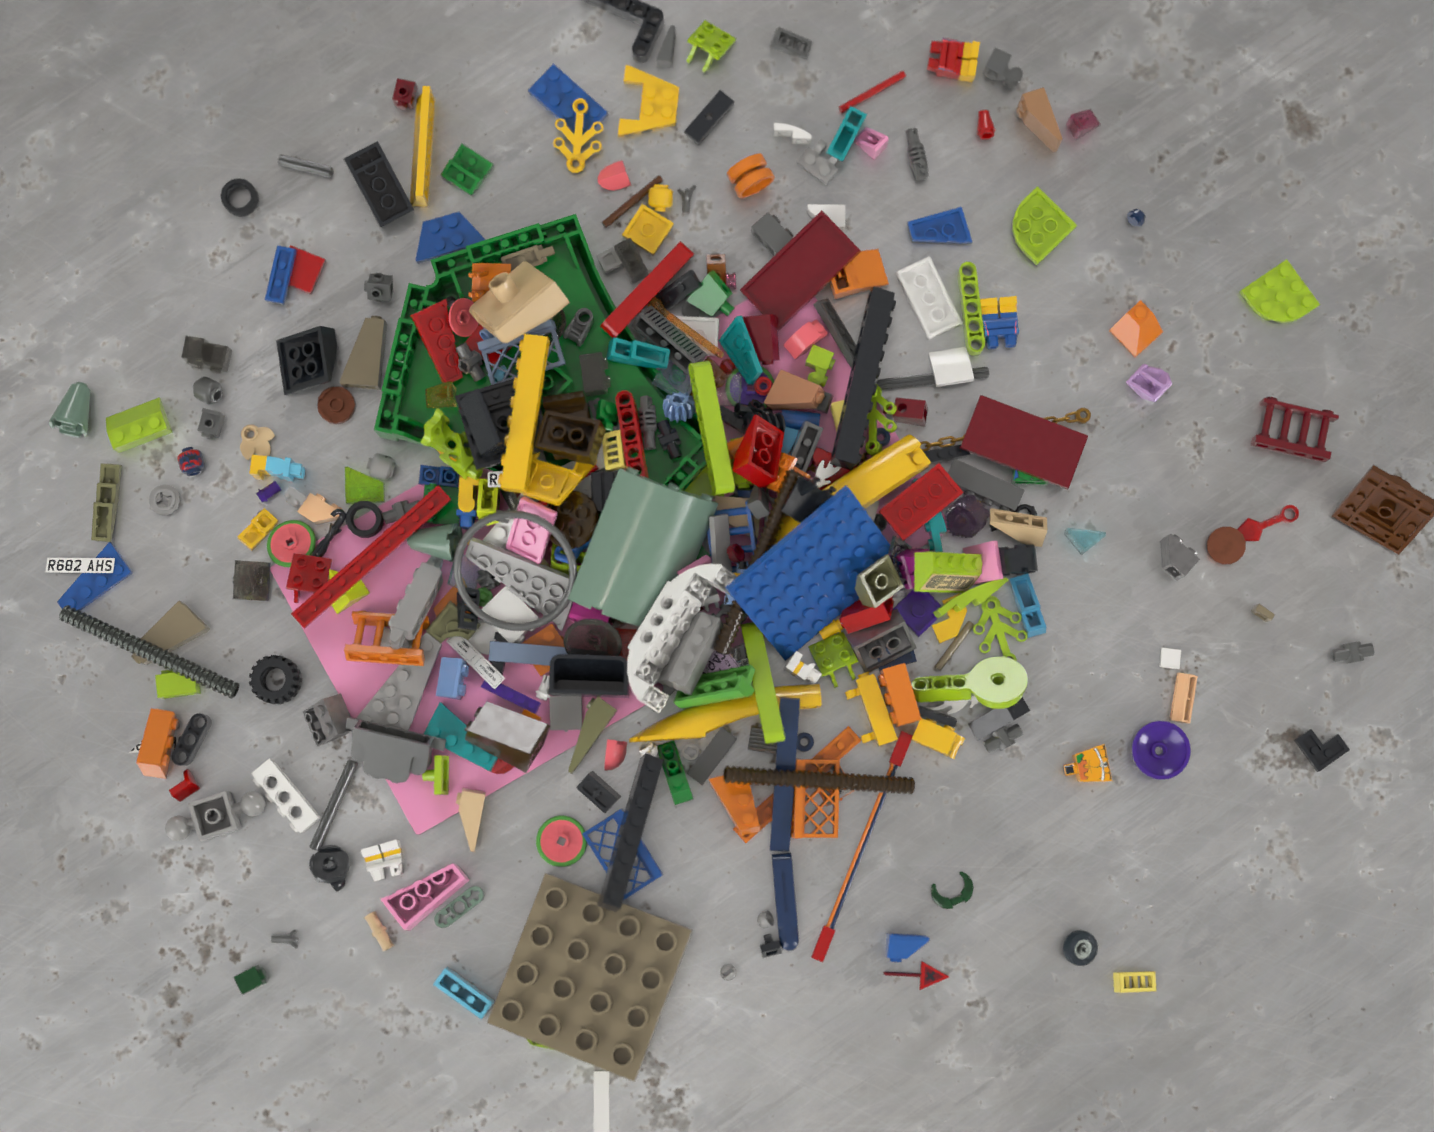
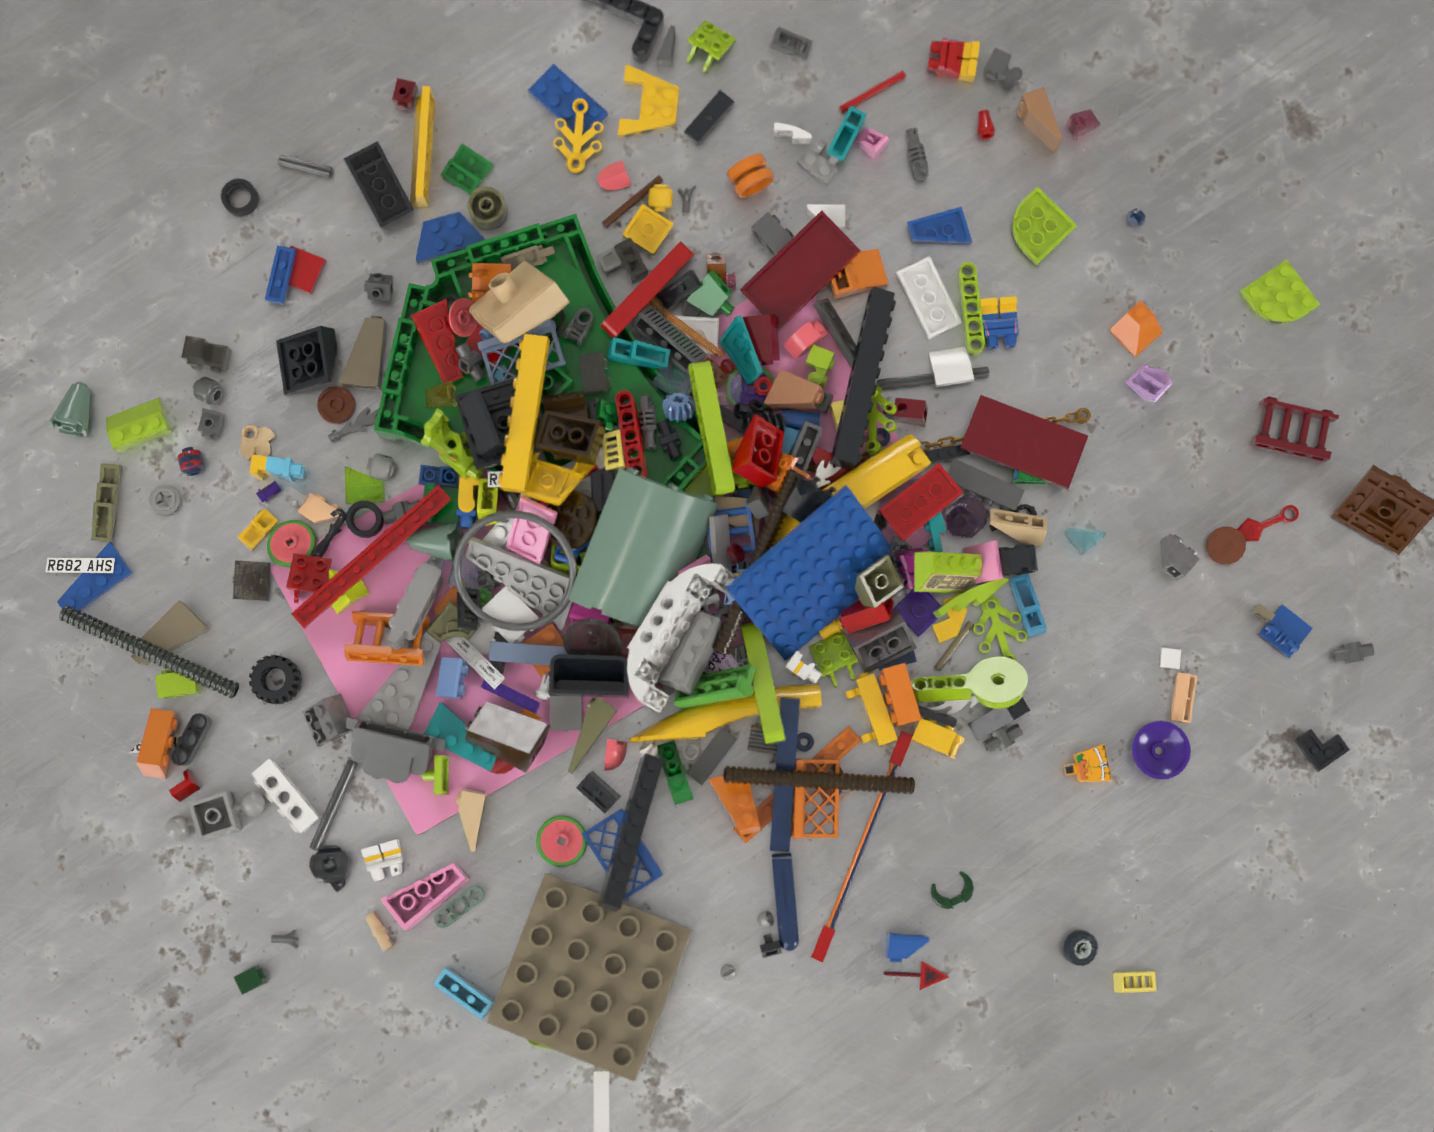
(361, 419): none -> flat silver piece
(484, 197): none -> olive brick
(1286, 631): none -> blue hinge

